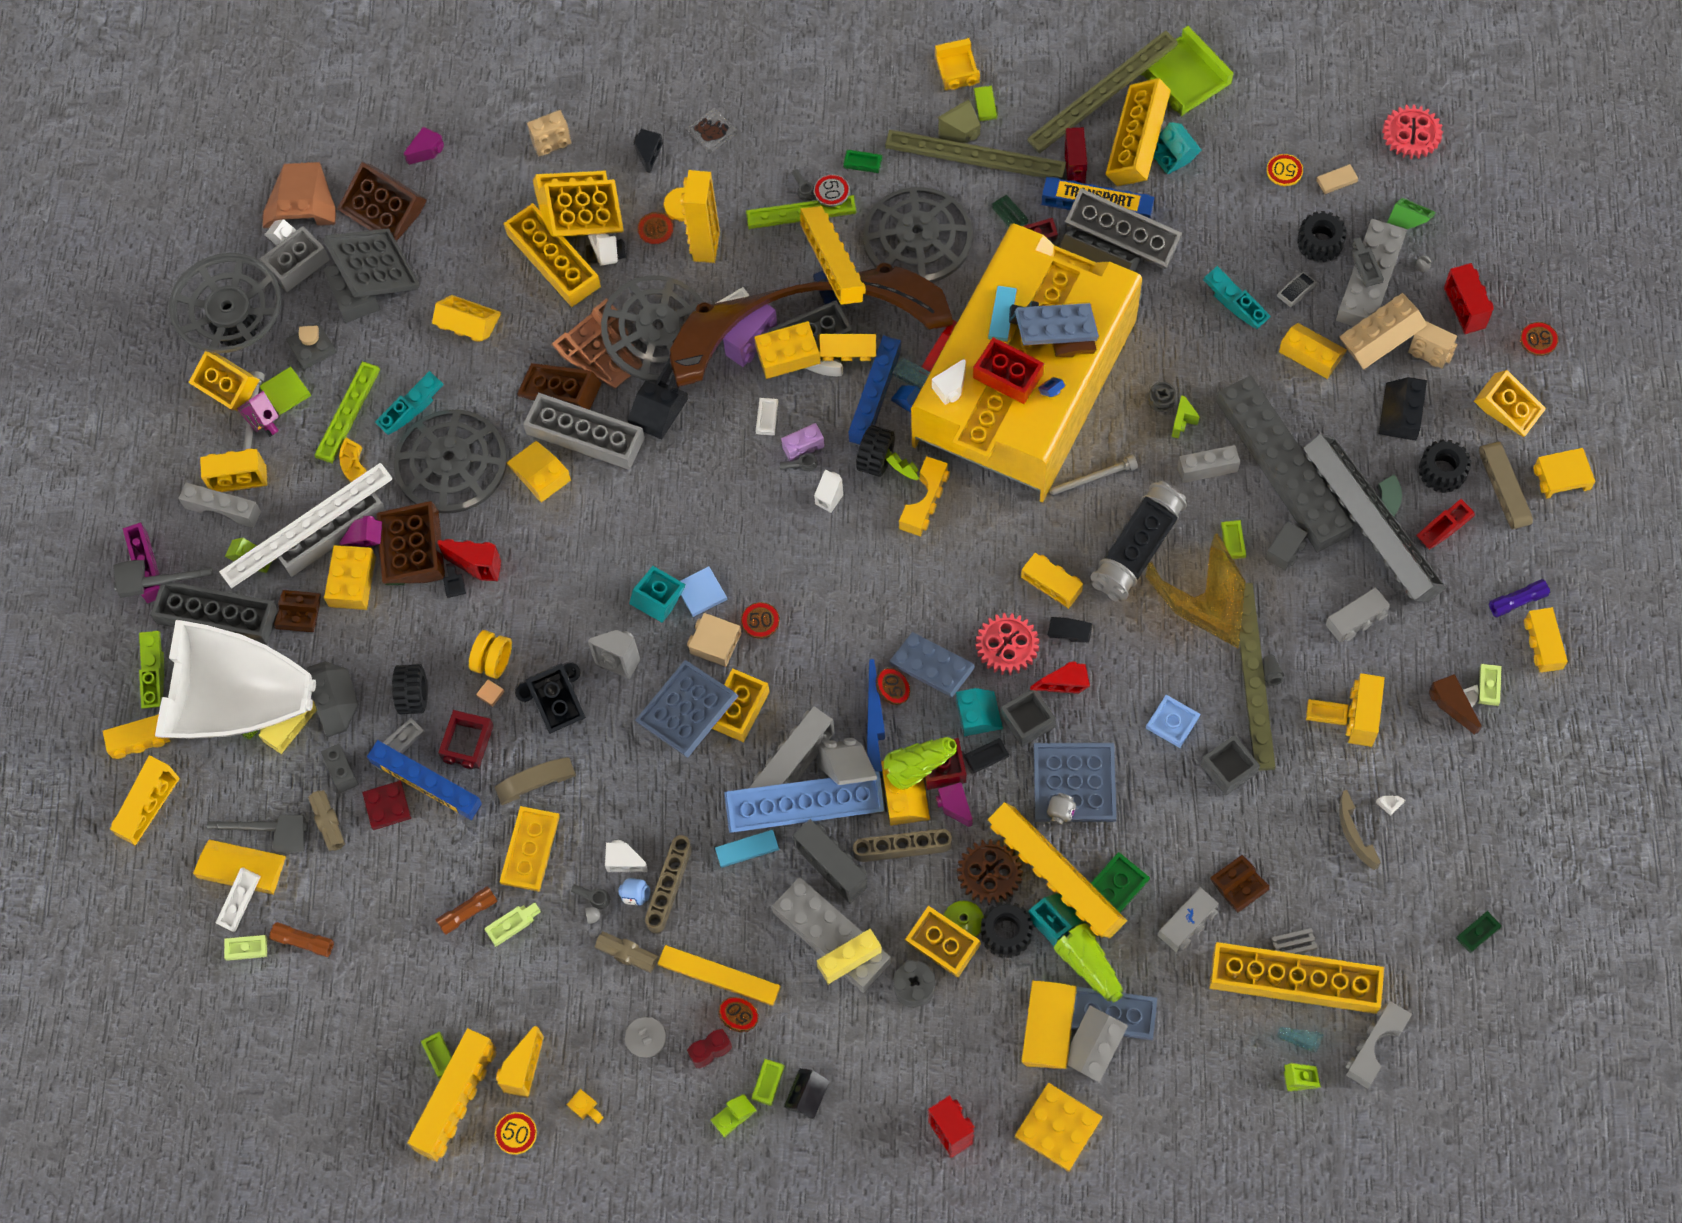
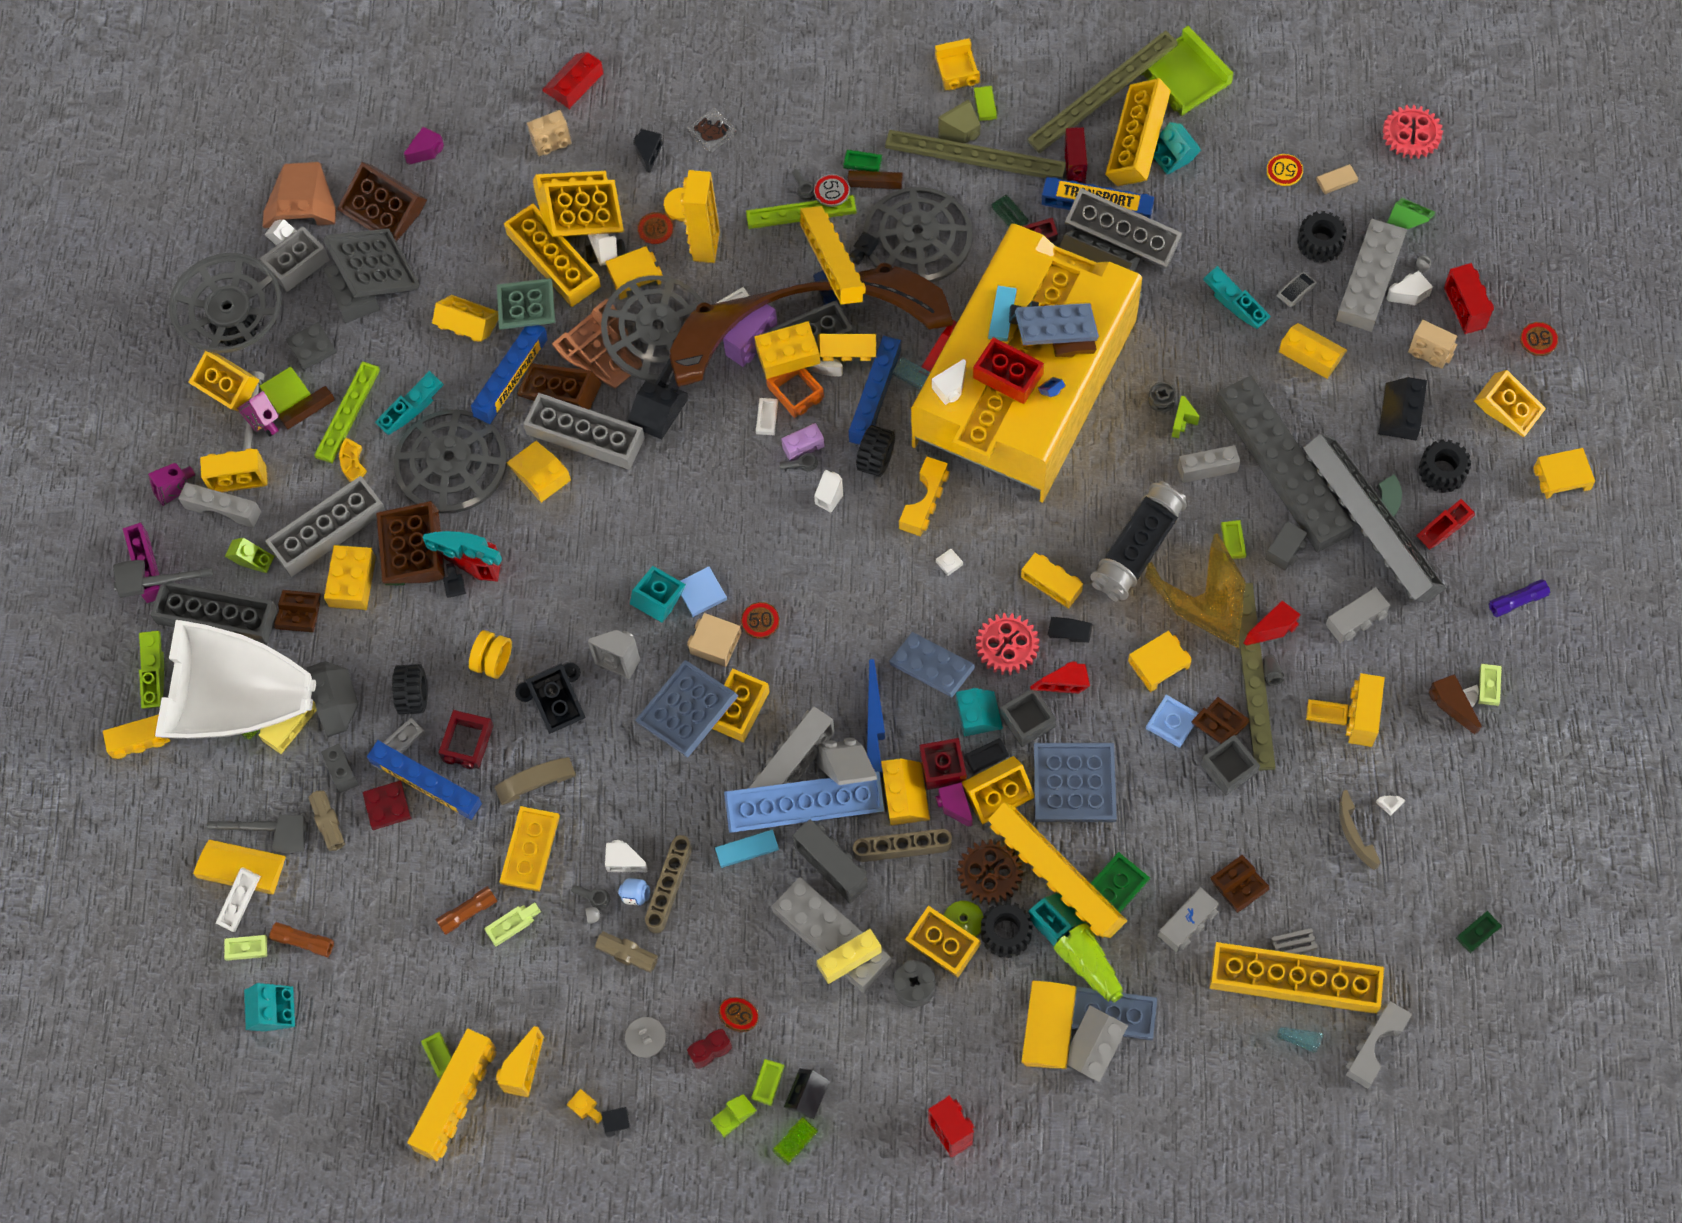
(144, 800): yellow wedge -> none
(169, 482): none -> magenta torso
(269, 1007): none -> teal slope
(305, 525): white plate -> none
(306, 407): none -> reddish brown slope
(309, 334): tan tile -> none
(363, 533): magenta slope -> none
(458, 543): none -> teal slope
(490, 693): light nougat tile -> none
(509, 373): none -> blue brick
(515, 1133): piece -> none
(525, 303): none -> sand green slope
(574, 79): none -> red slope
(615, 1121): none -> black panel
(632, 266): none -> yellow panel
(719, 975): yellow tile -> none
(795, 1141): none -> clear neon green slope
(801, 408): none -> orange window
(864, 246): none -> black plate
(875, 179): none -> reddish brown slope
(892, 686): piece -> none
(903, 466): lime slope -> none
(906, 396): blue slope -> none
(914, 762): lime cone -> none
(949, 562): none -> white plate
(996, 785): none -> yellow slope
(1058, 1126): yellow plate -> none
(1061, 808): light grey head -> none
(1128, 463): light grey piece -> none
(1159, 660): none -> yellow panel
(1220, 721): none -> reddish brown slope
(1274, 624): none -> red slope
(1301, 1077): lime slope -> none
(1366, 263): dark grey hinge -> none
(1383, 330): tan brick -> none
(1411, 290): none -> white slope
(1505, 485): dark tan beam -> none
(1545, 640): yellow brick -> none

